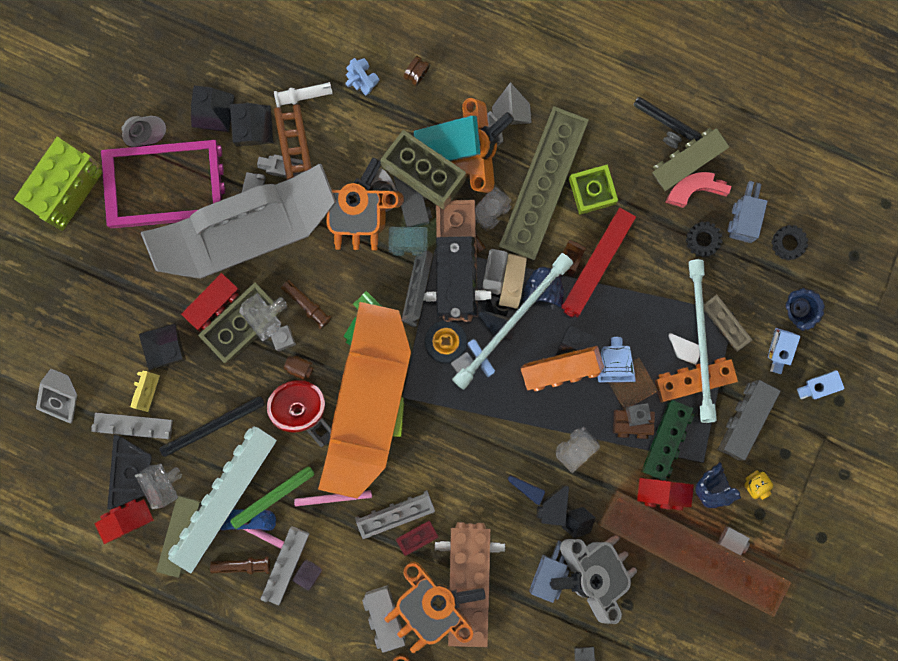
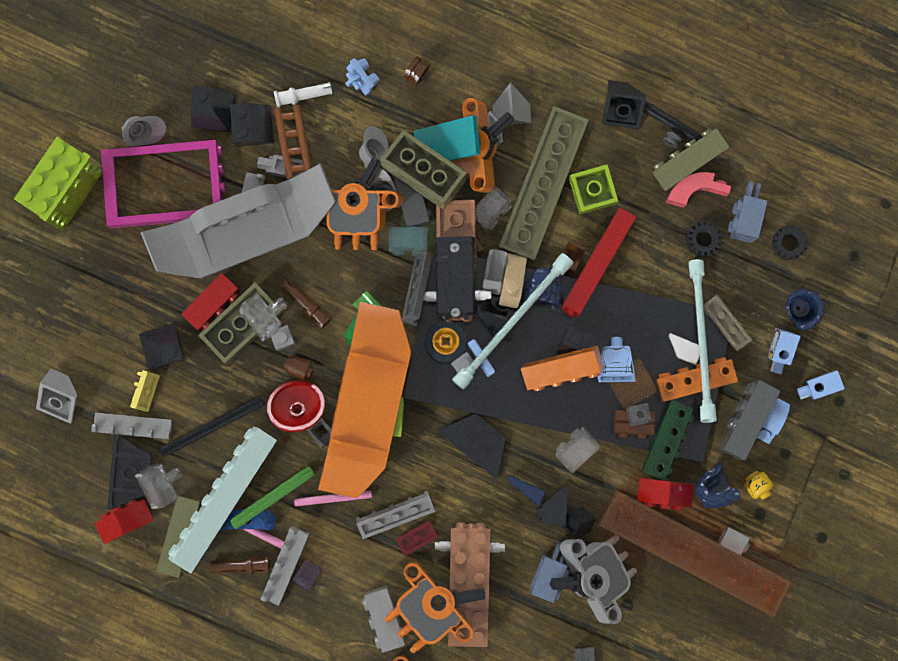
(374, 145): none -> light grey piece
(477, 441): none -> black wing
(623, 105): none -> black slope
(774, 421): none -> light blue brick

